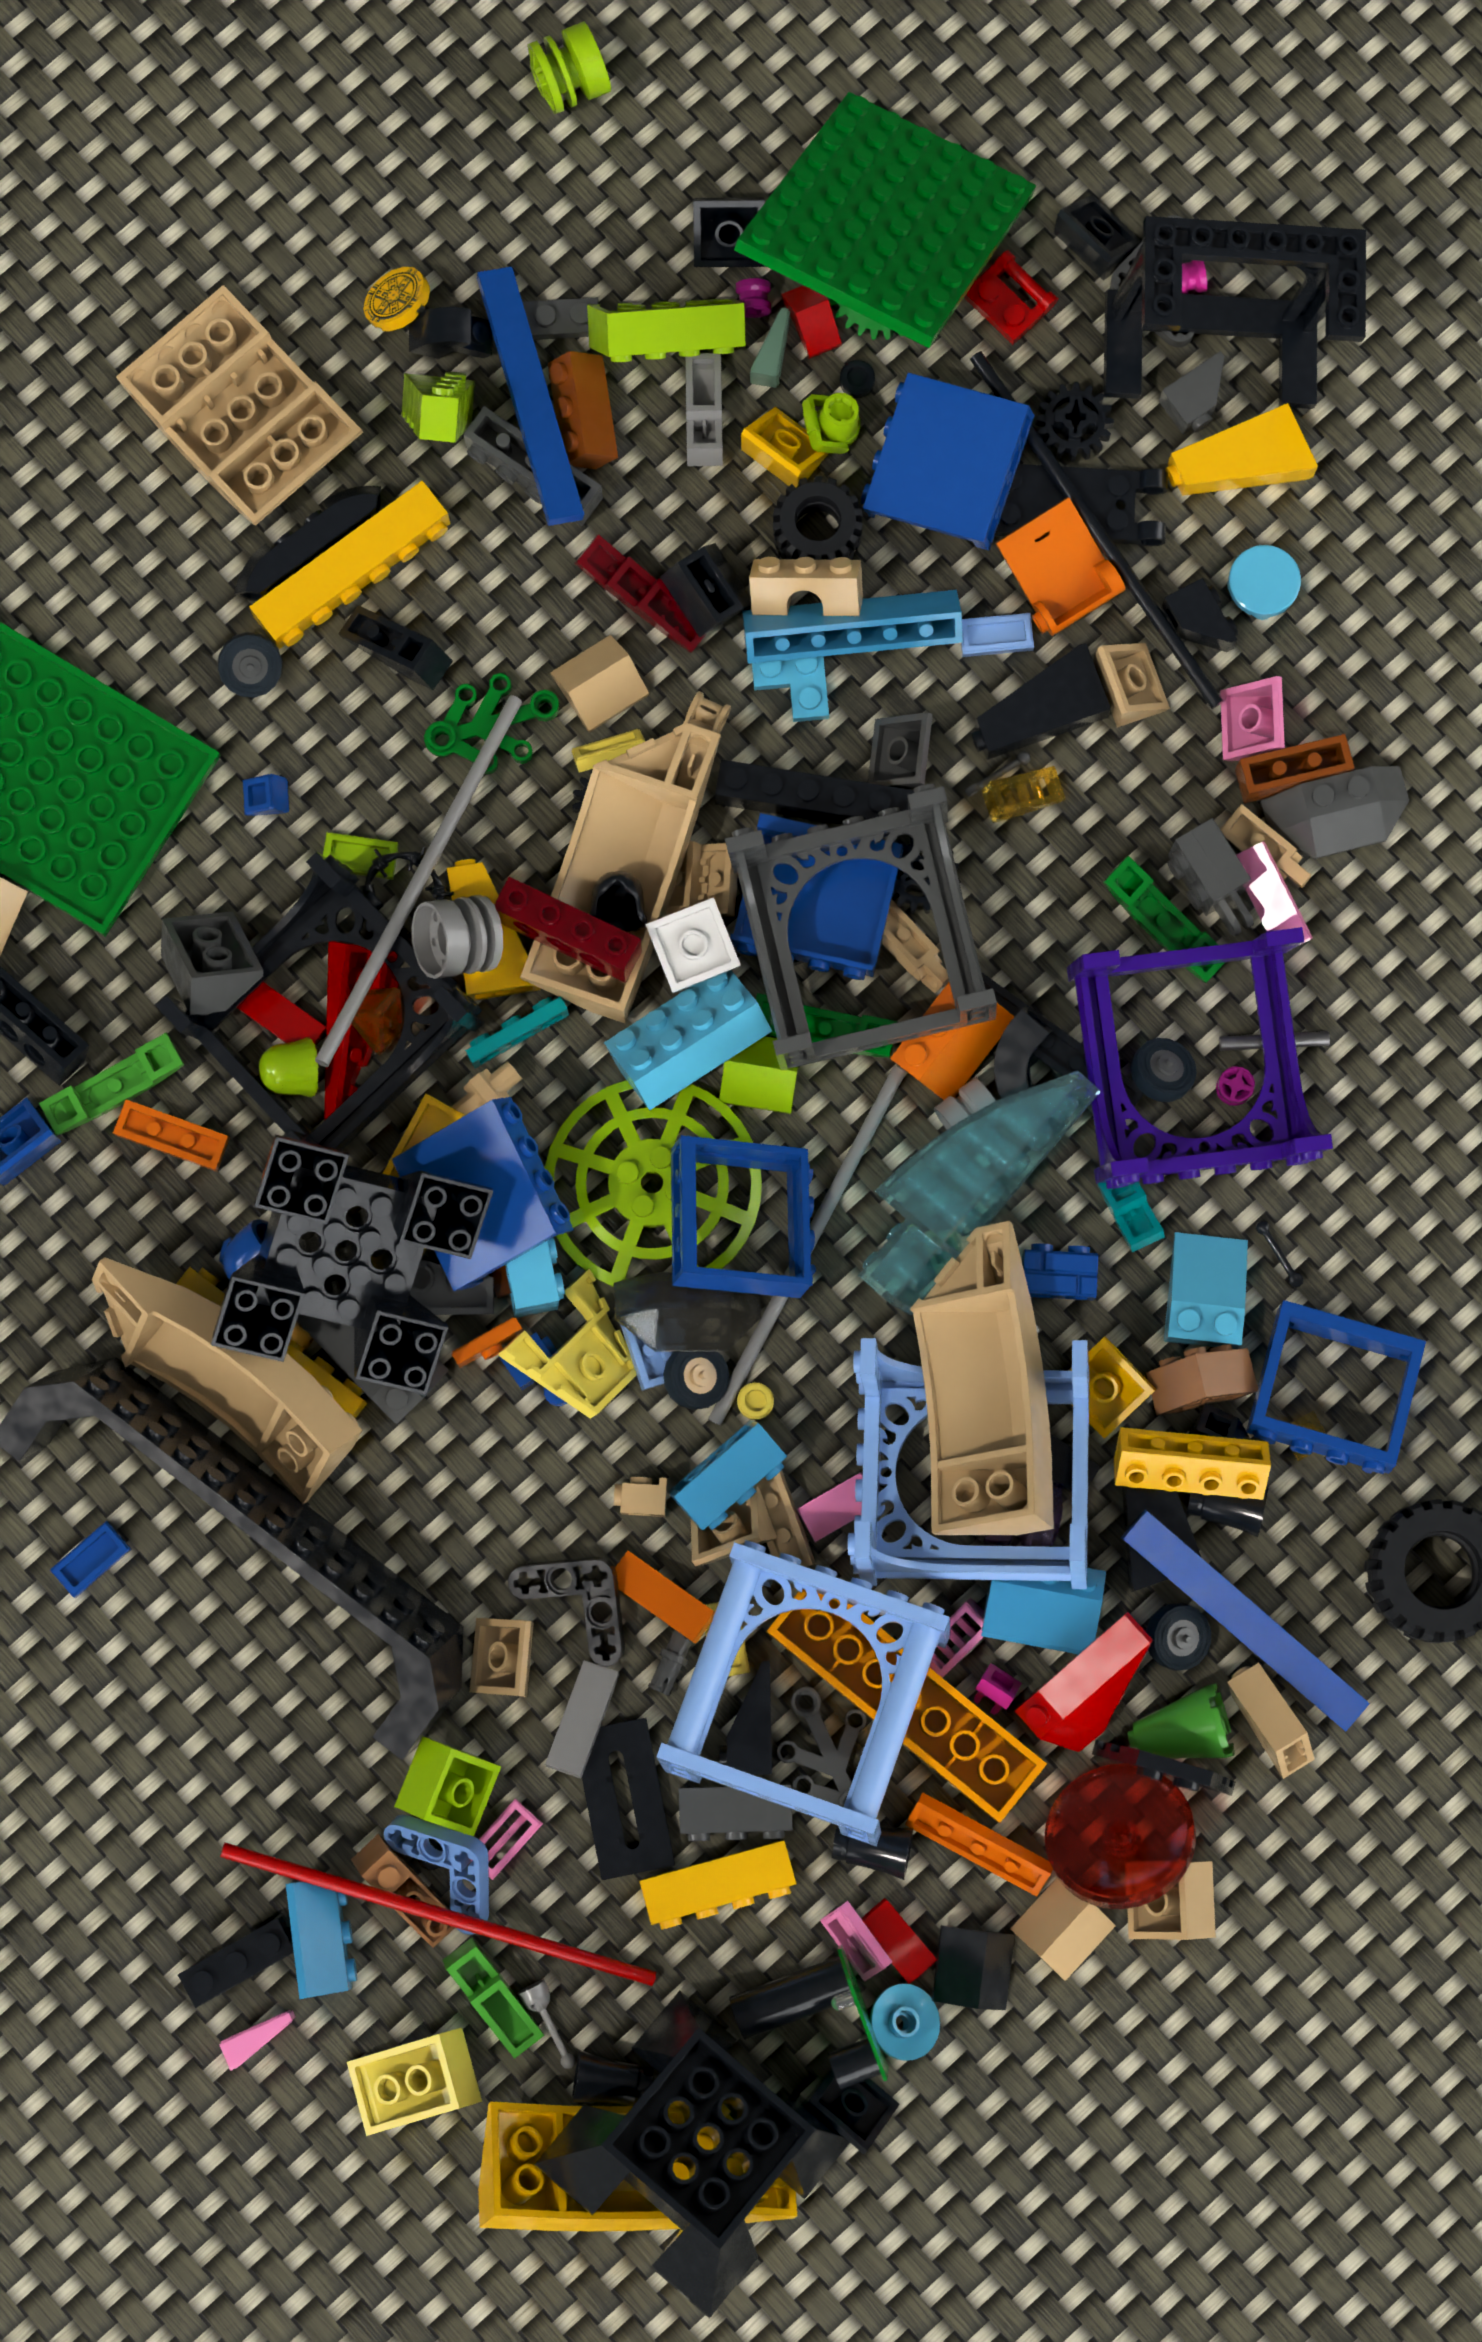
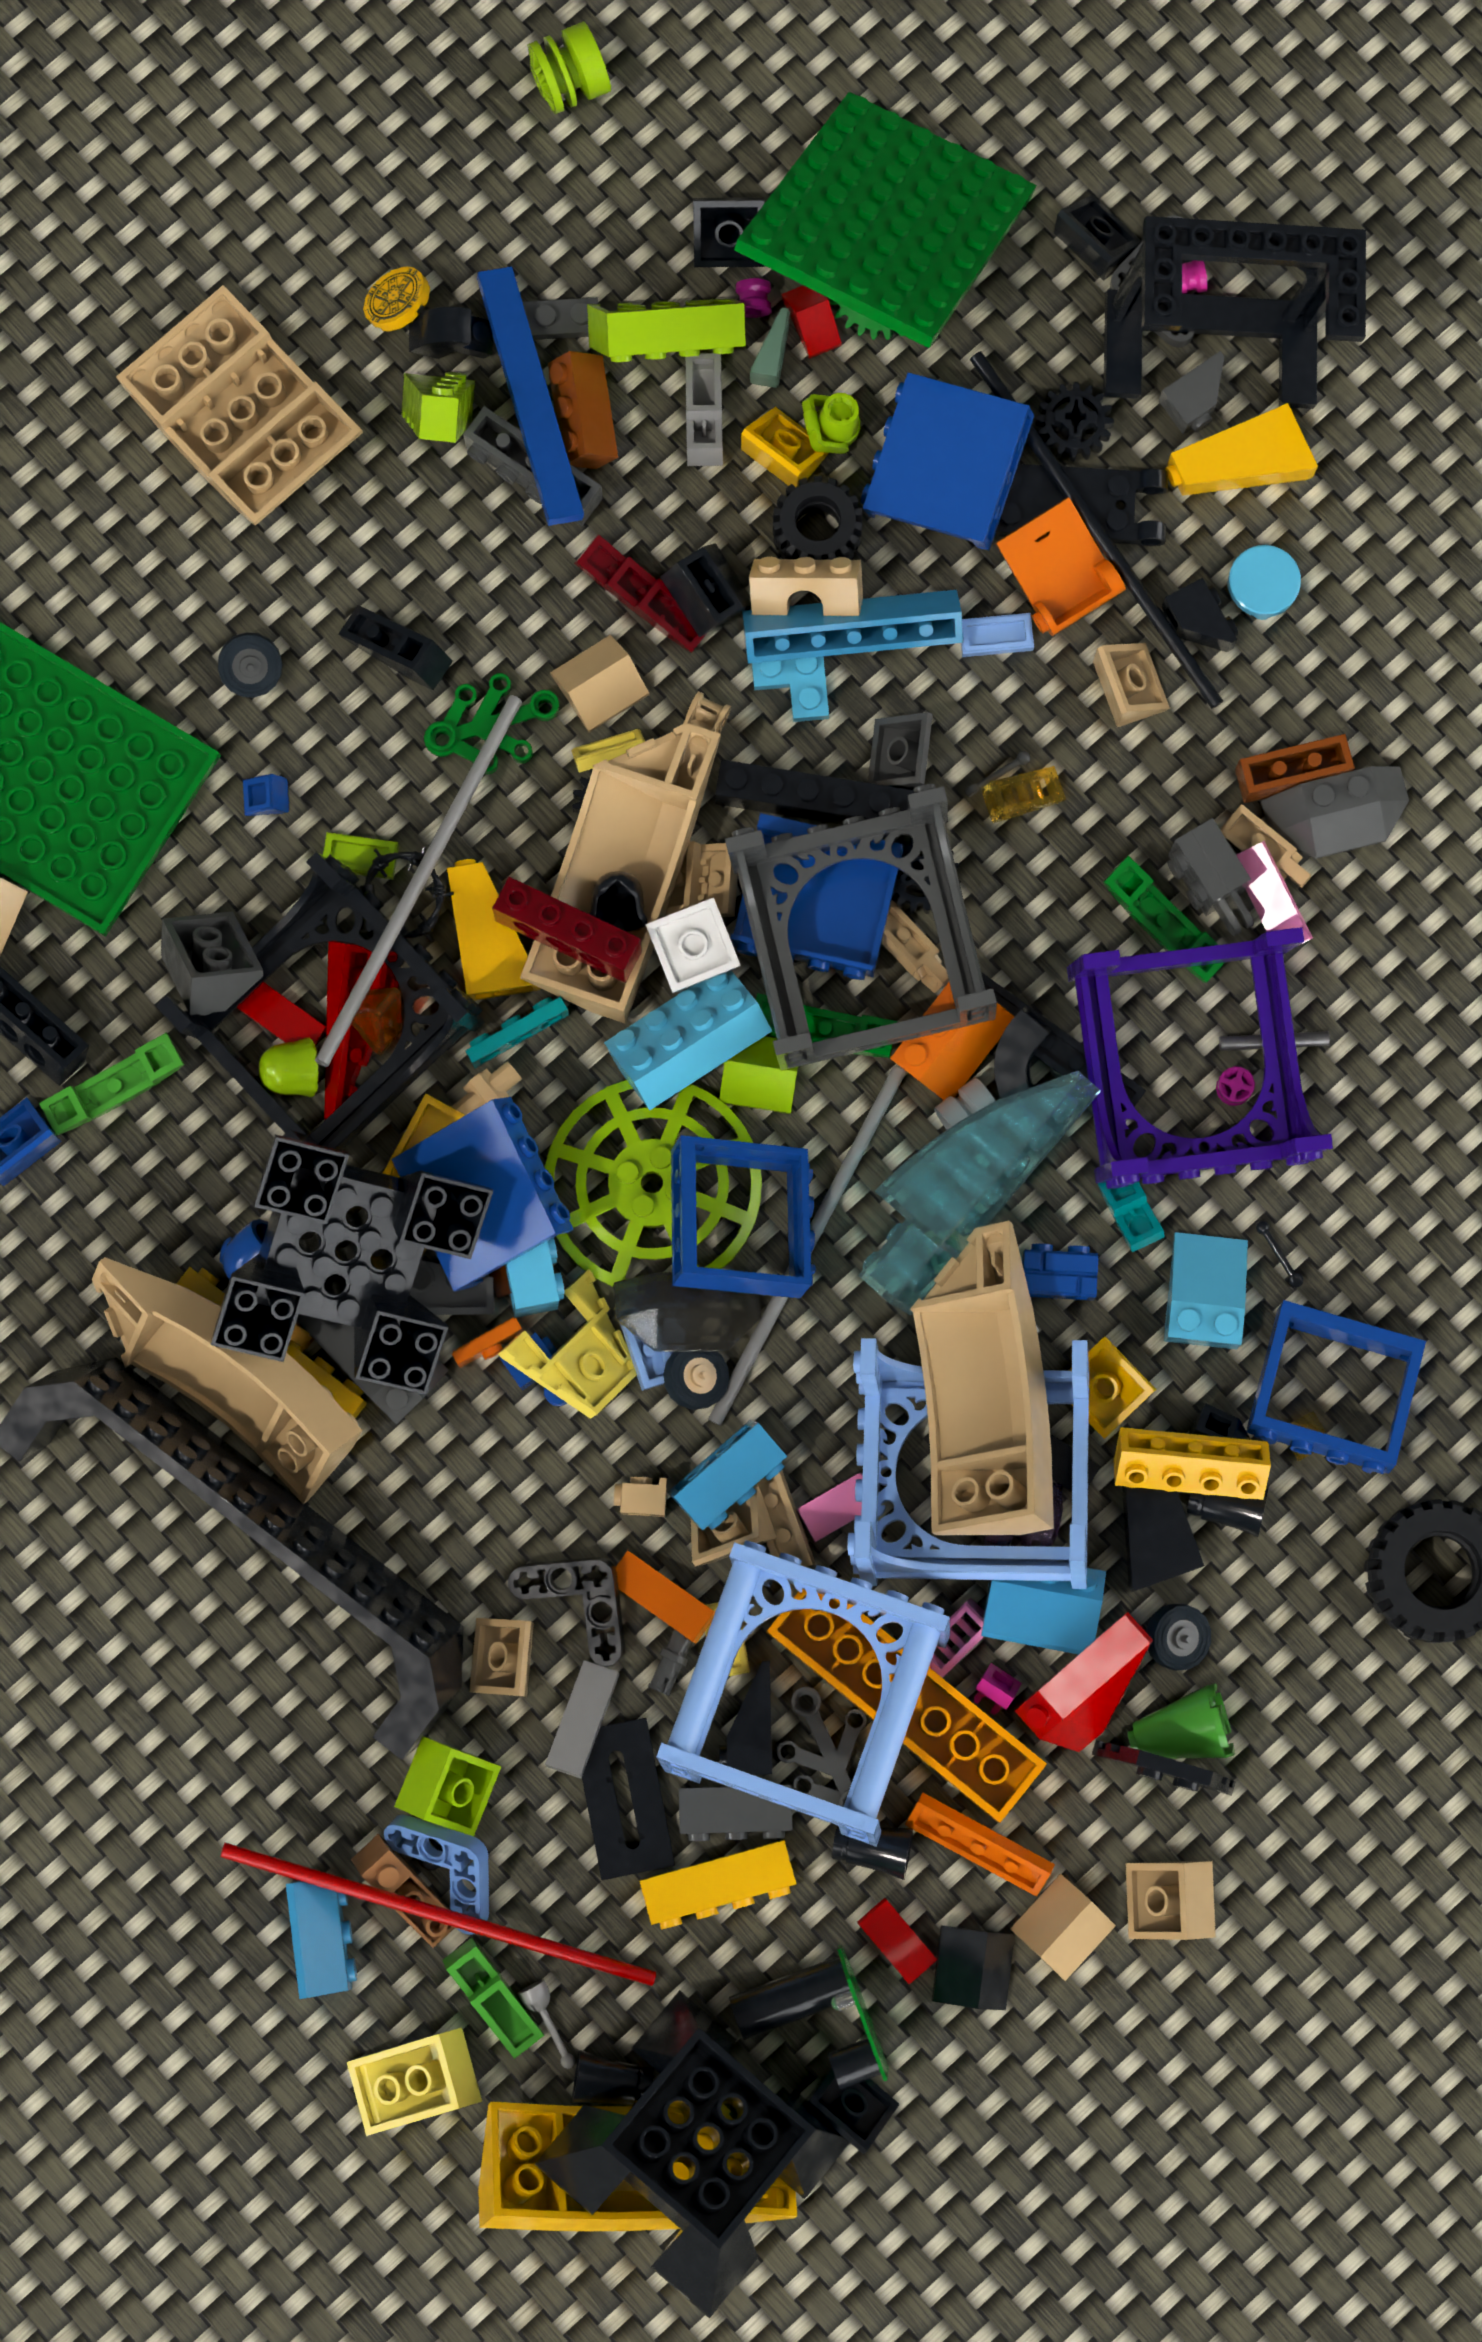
(90, 1559): blue tile -> none
(171, 1135): orange plate -> none
(237, 1962): black brick -> none
(247, 2042): bright pink slope -> none
(294, 550): black brick -> none
(351, 565): yellow brick -> none
(457, 936): light grey wheel -> none
(525, 1815): bright pink tile -> none
(755, 1401): light yellow tile -> none
(857, 378): black tile -> none
(857, 1940): bright pink tile -> none
(919, 2020): medium azure dish -> none
(1002, 306): red plate -> none
(1048, 705): black slope -> none
(1120, 1837): clear red dish -> none
(1163, 1070): black wheel -> none
(1201, 1378): medium nougat brick -> none
(1245, 1620): blue tile -> none
(1252, 719): bright pink slope -> none
(1271, 1719): tan slope -> none

